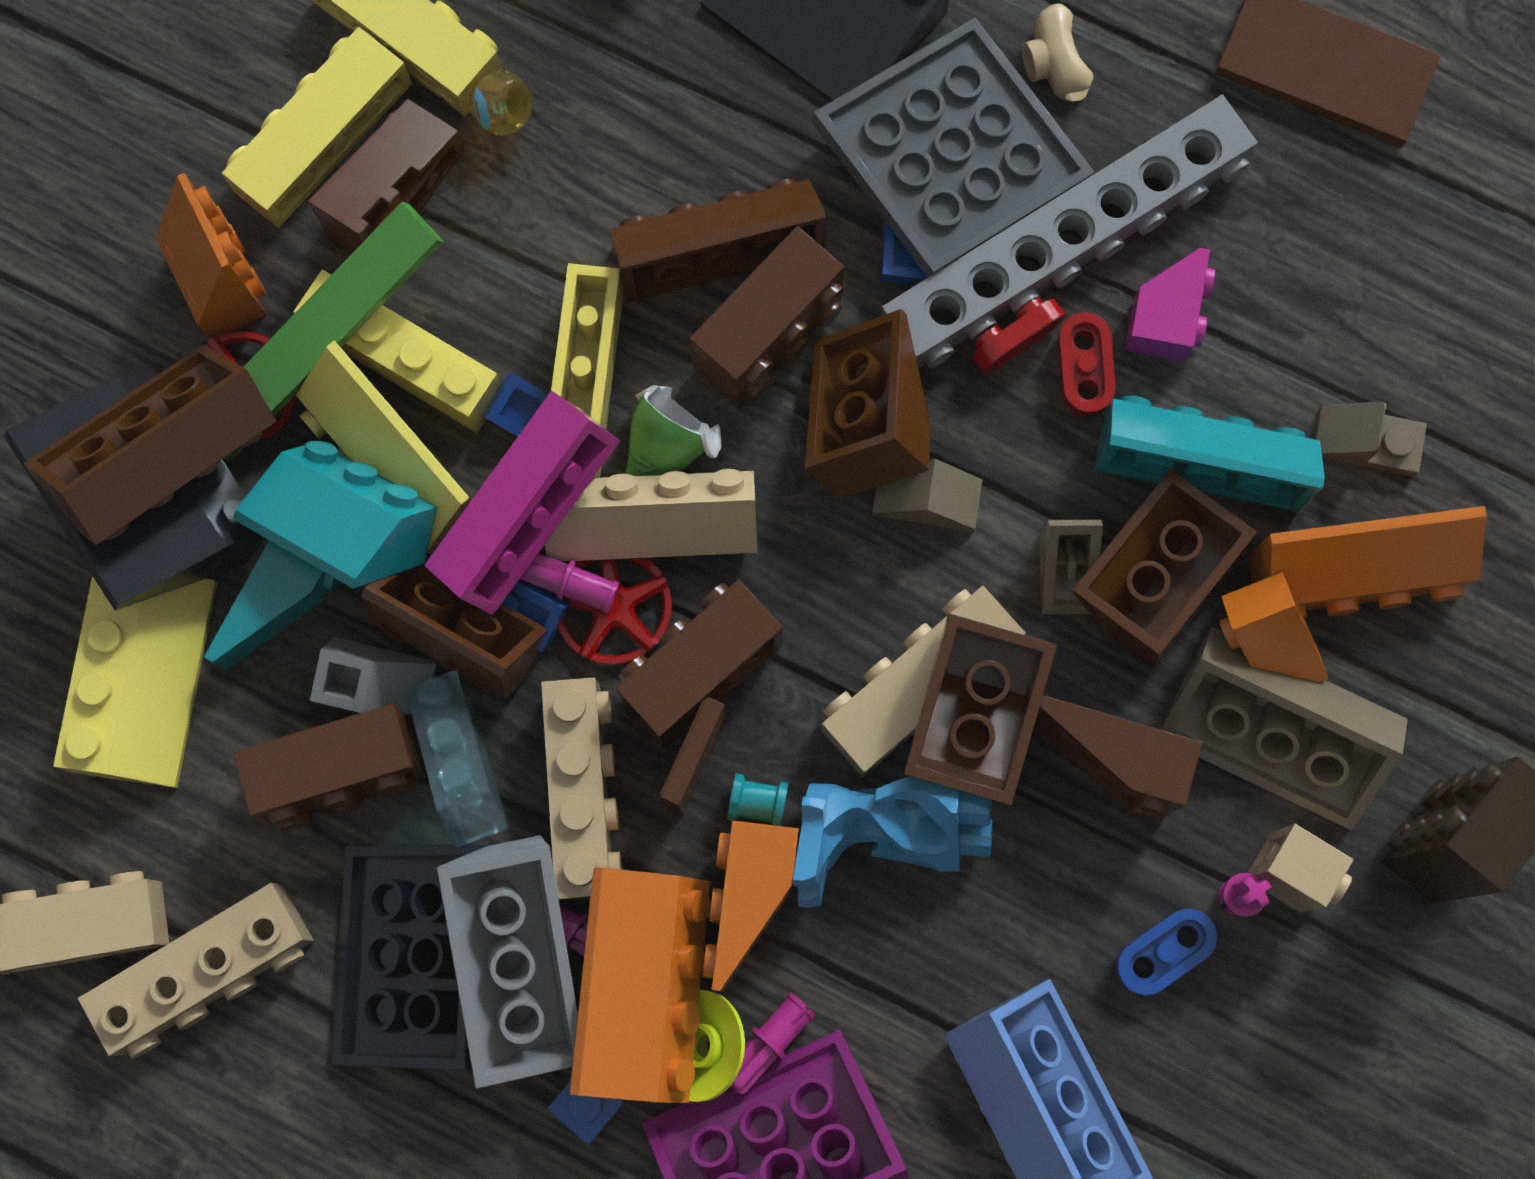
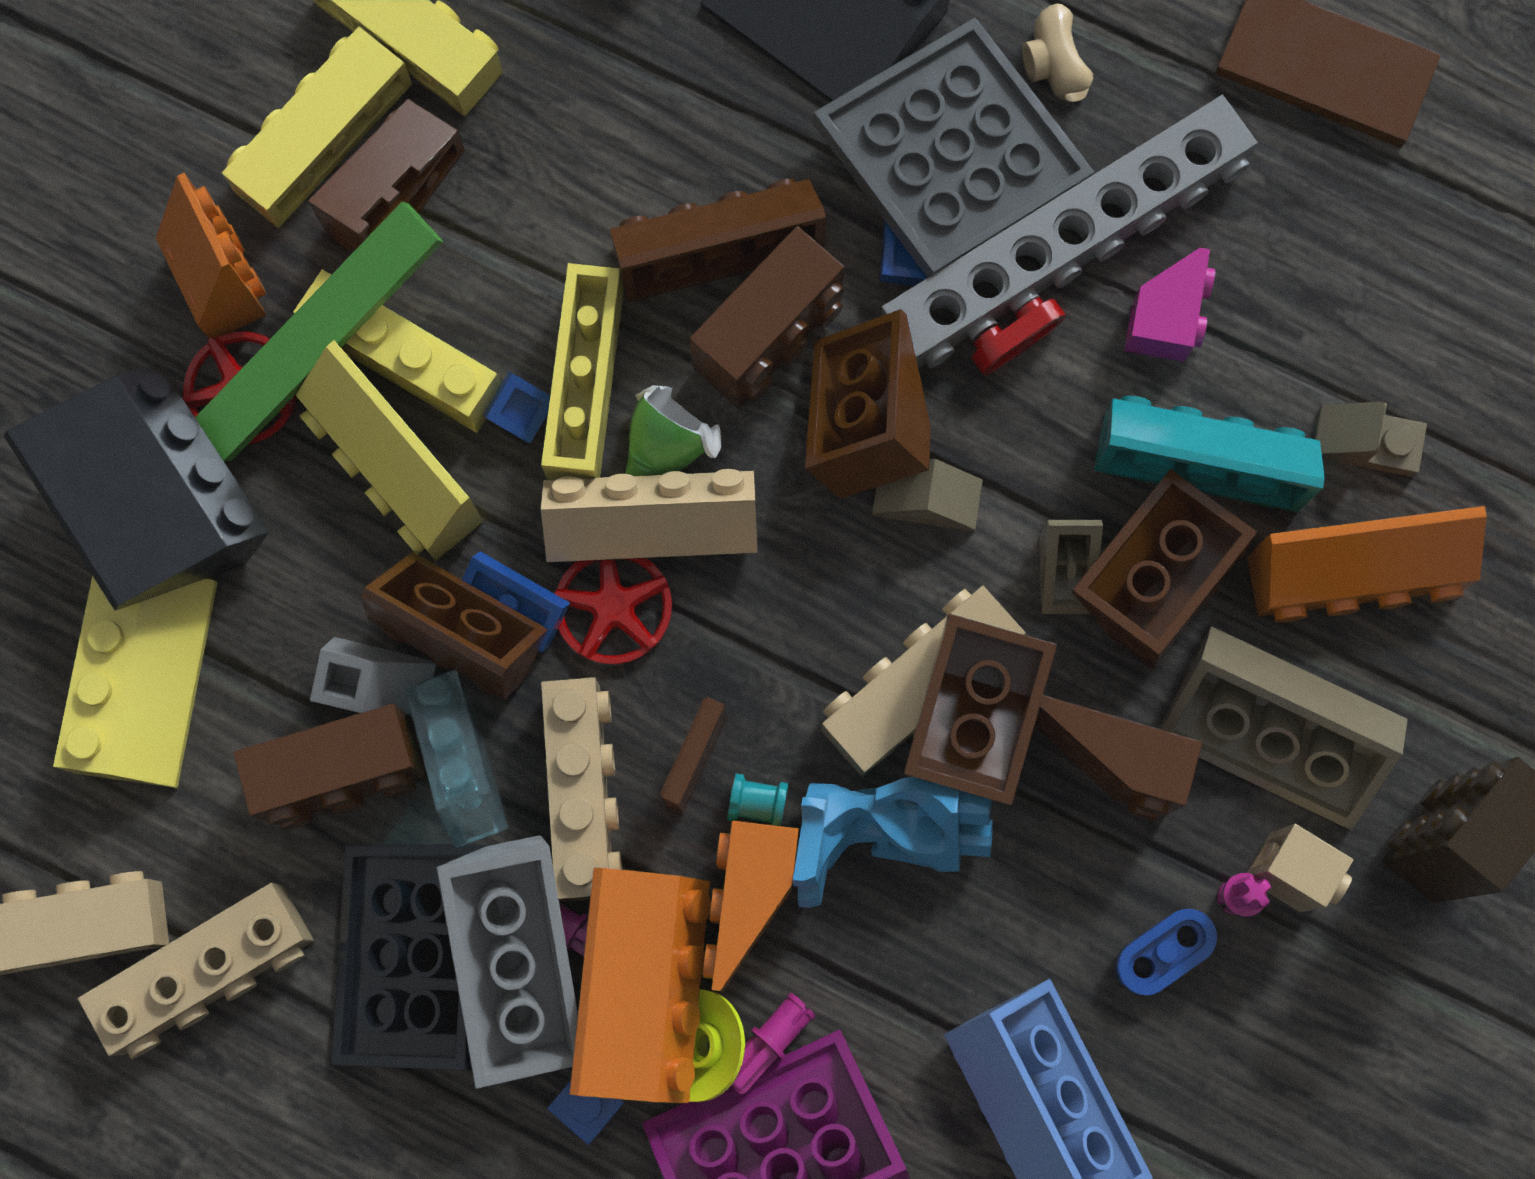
(151, 443): reddish brown slope -> none
(271, 599): teal slope -> none
(339, 515): teal slope -> none
(501, 102): clear yellow piece -> none
(521, 503): dark pink brick -> none
(571, 582): dark pink axle -> none
(699, 661): reddish brown brick -> none
(1086, 367): red plate -> none
(1272, 630): orange slope -> none

